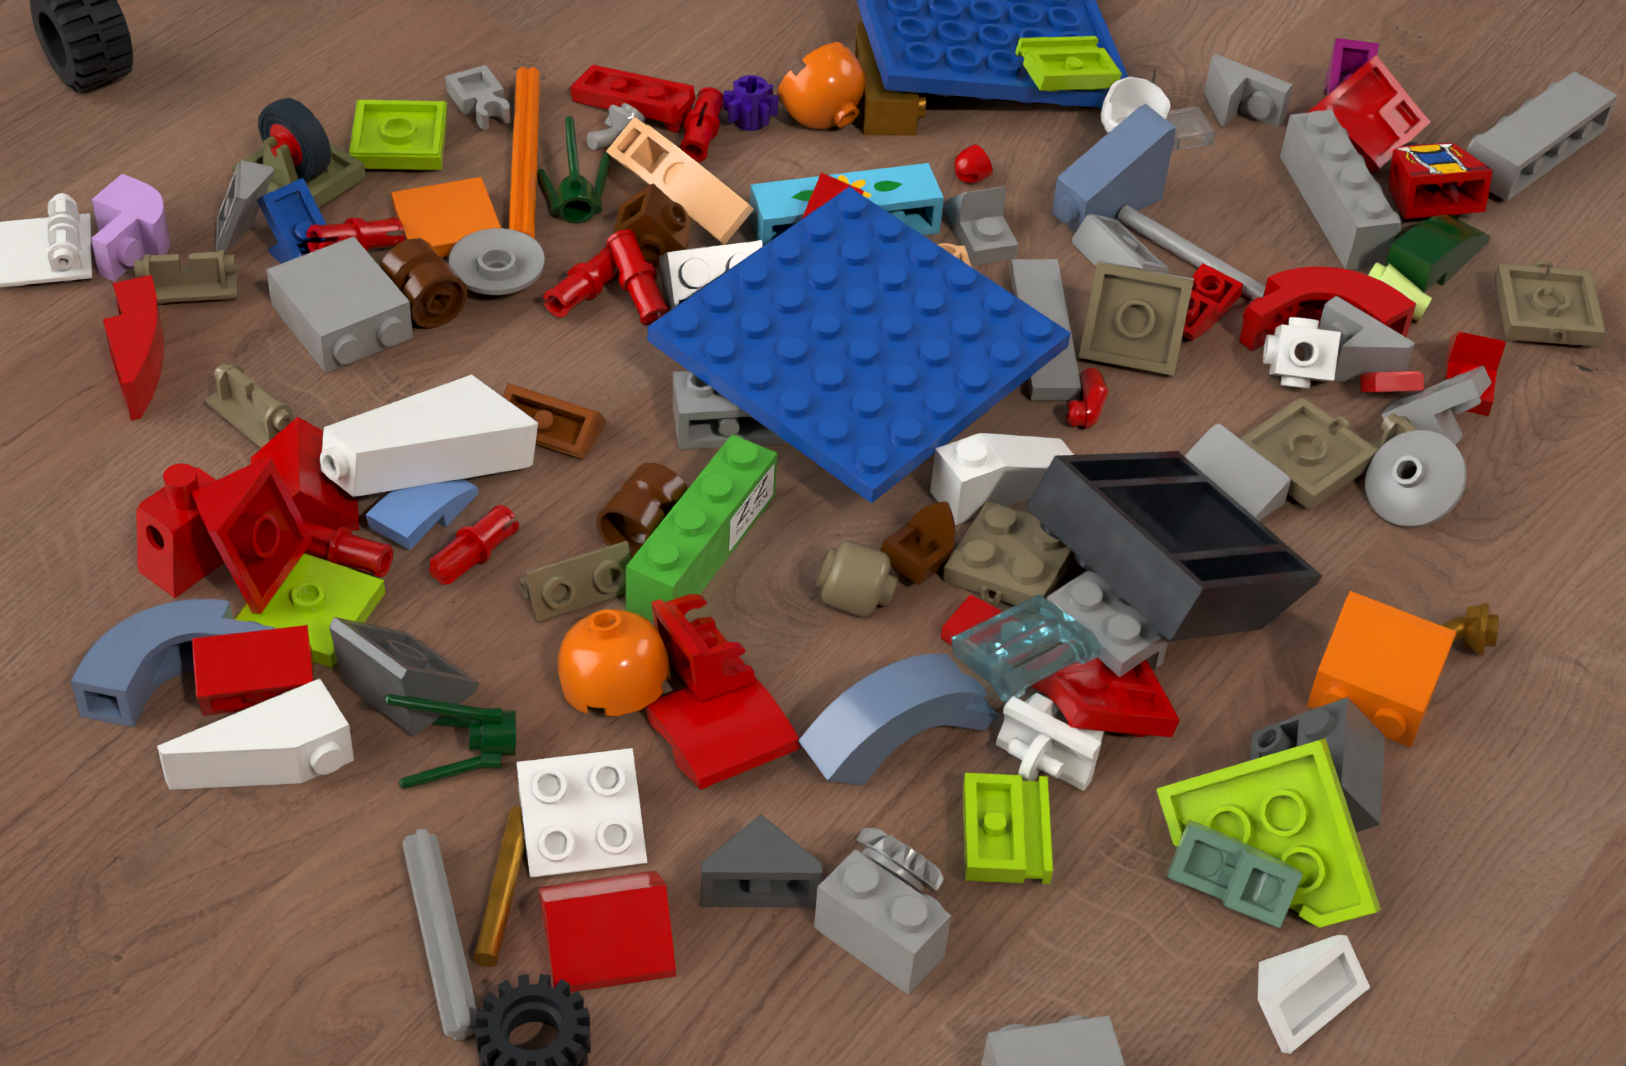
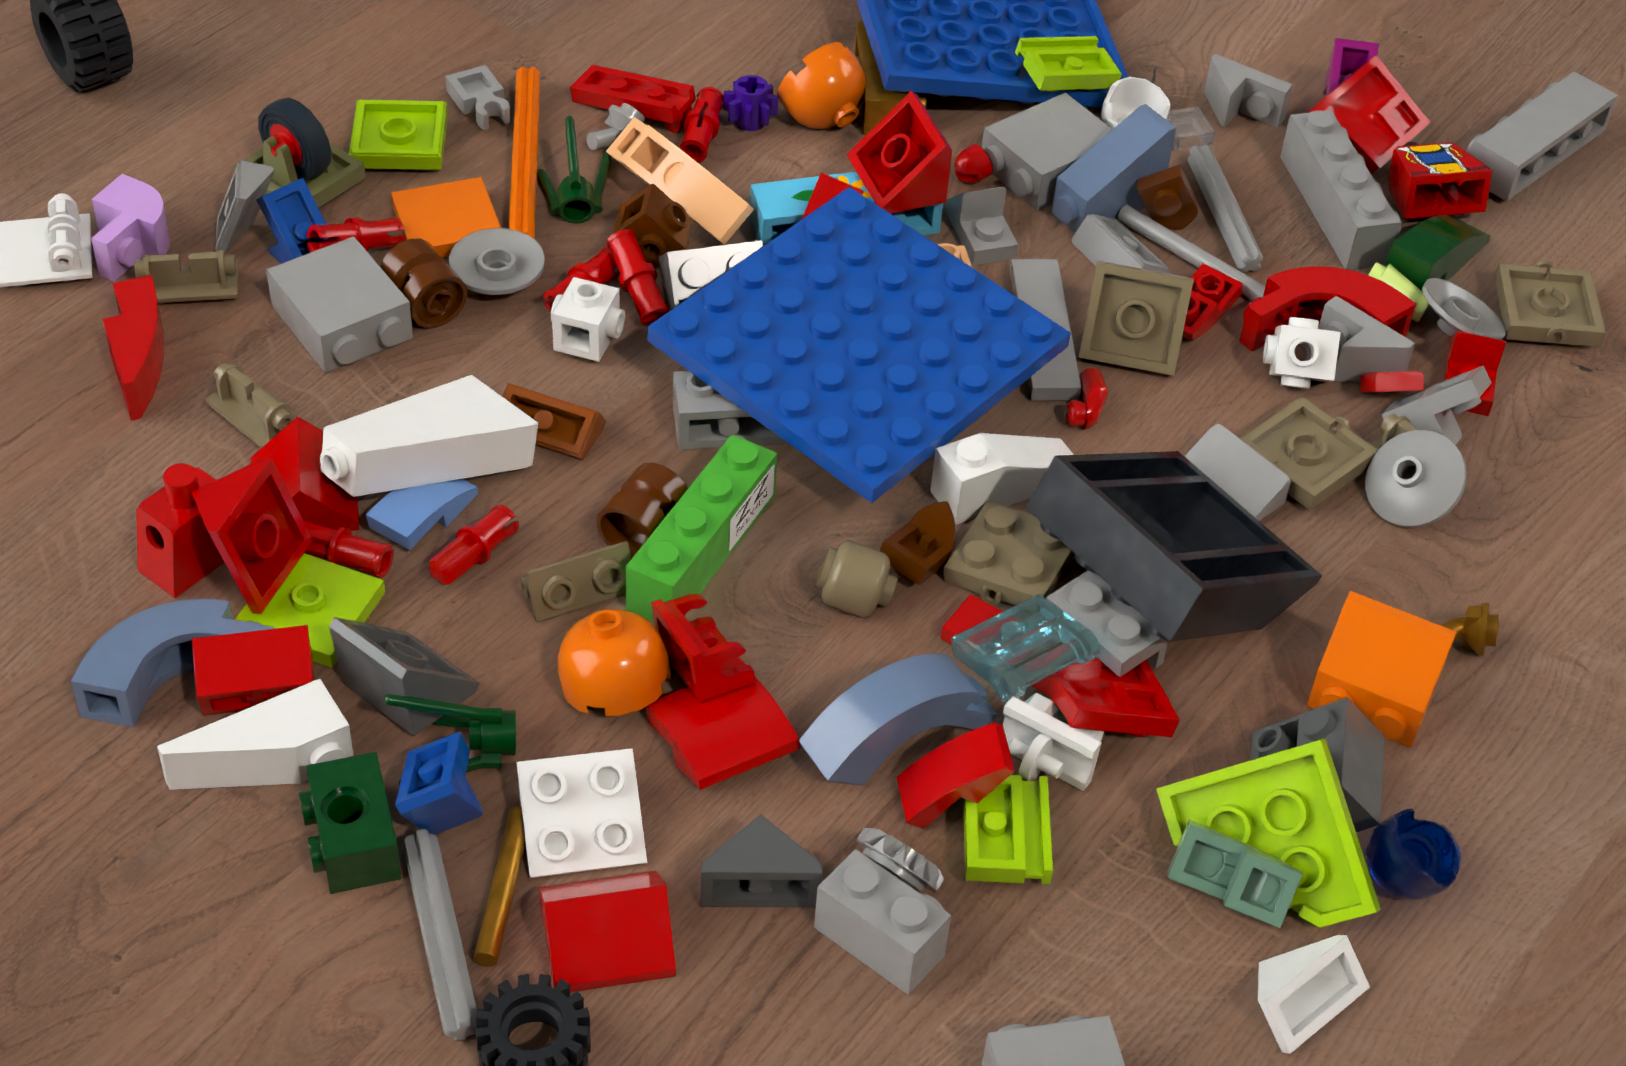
(352, 823): none -> dark green brick
(435, 787): none -> blue slope
(586, 319): none -> white brick
(904, 159): none -> red slope
(959, 768): none -> red slope
(1040, 145): none -> light grey brick
(1169, 198): none -> reddish brown plate
(1225, 209): none -> light grey axle
(1412, 856): none -> clear blue hair
(1461, 310): none -> light grey dish

